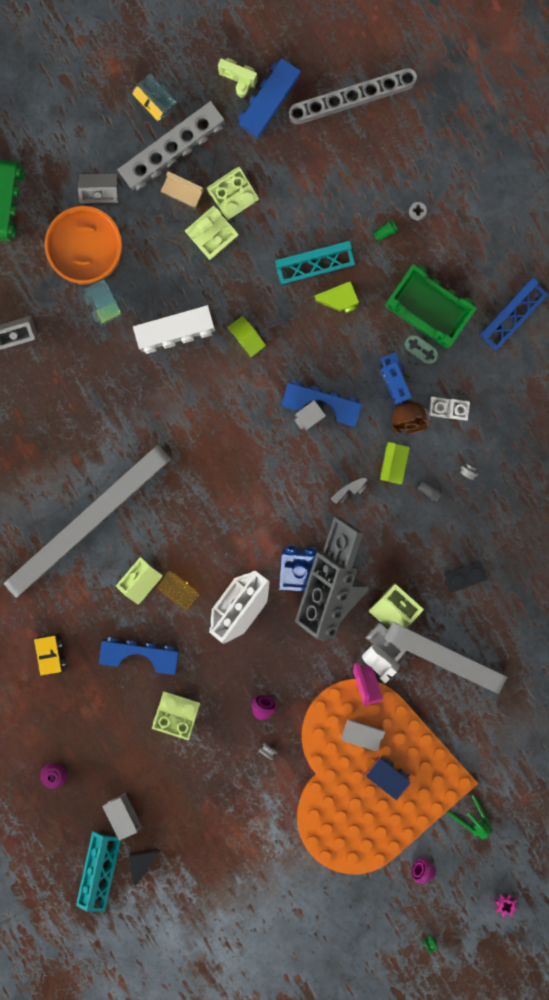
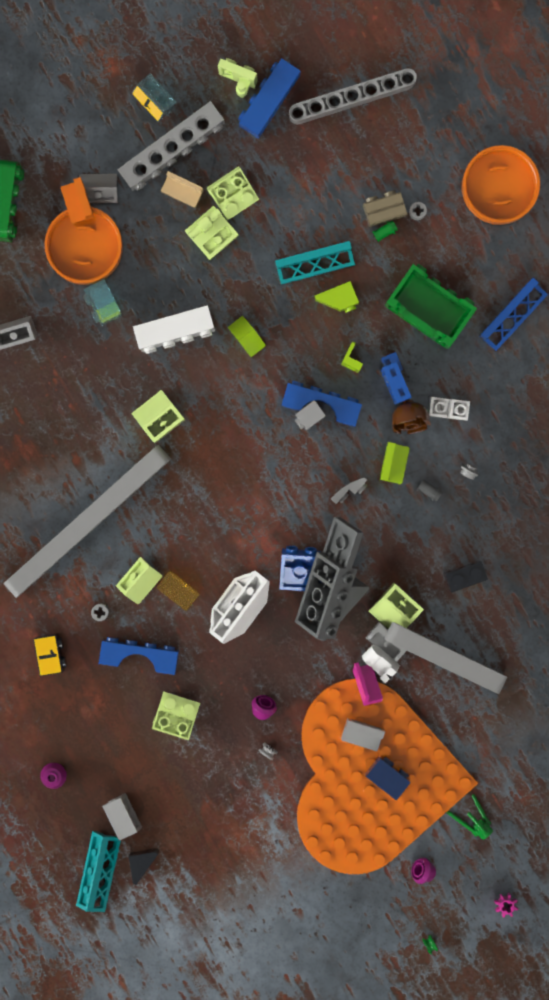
(77, 201): none -> orange panel
(104, 608): none -> light grey bush
(158, 416): none -> yellowish green slope
(349, 362): none -> lime panel
(384, 209): none -> dark tan brick
(424, 346): sand green beam -> none
(500, 185): none -> orange brick

